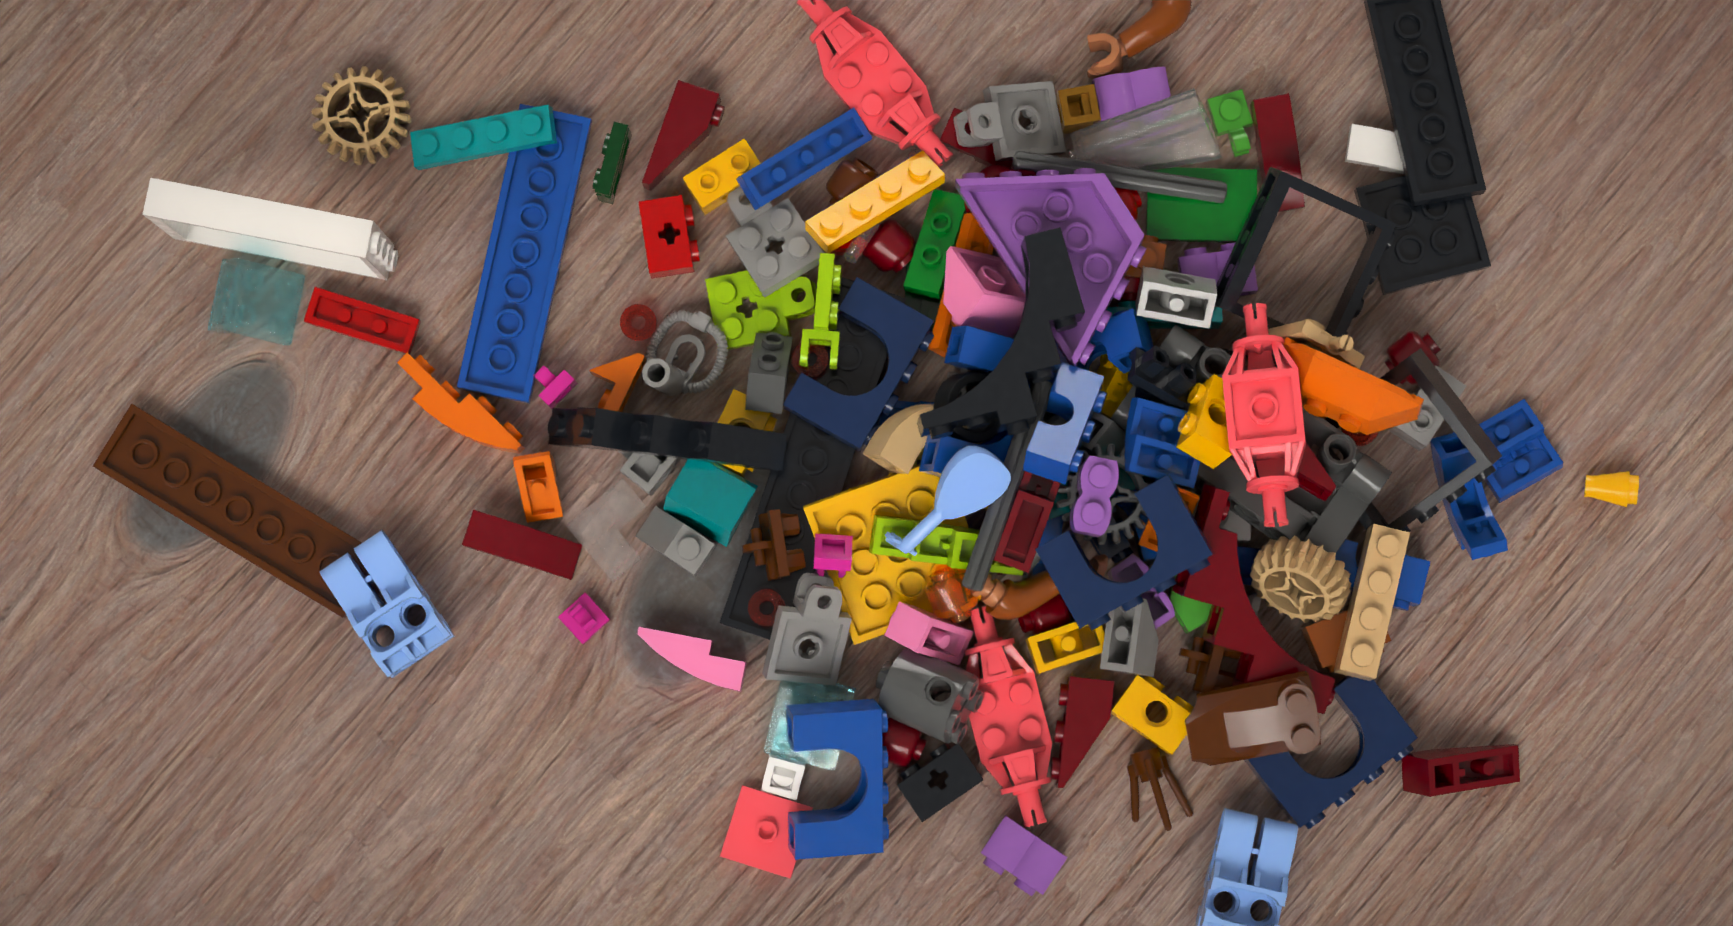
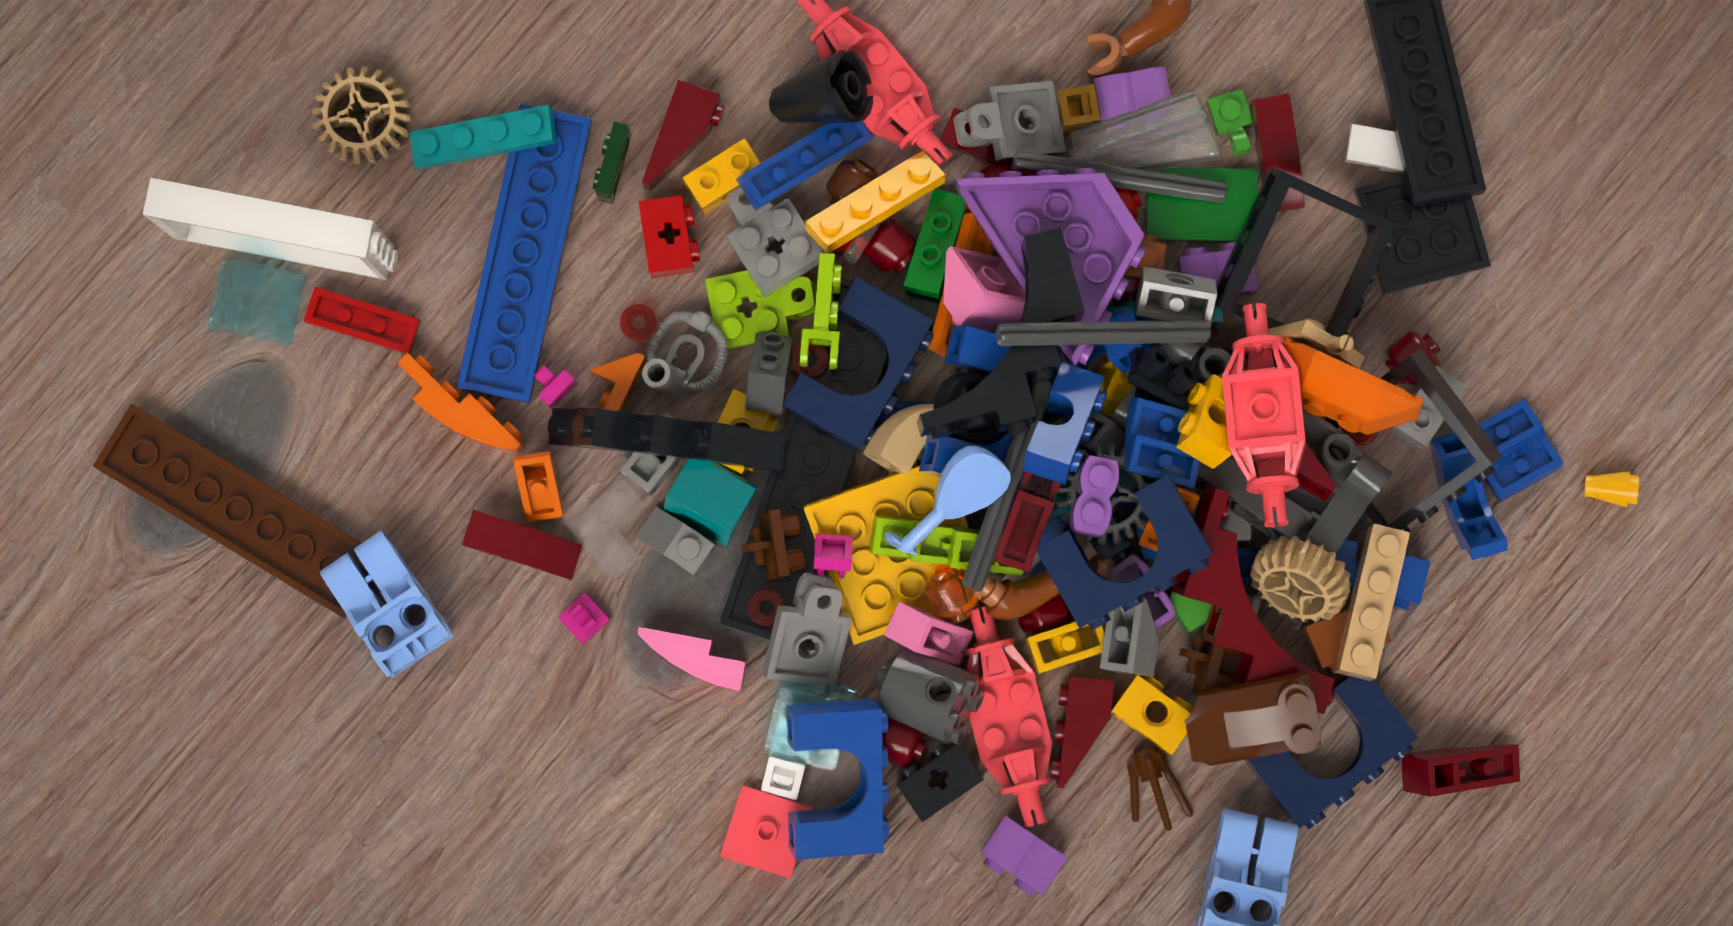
(825, 92): none -> black cone
(1102, 333): none -> dark grey axle

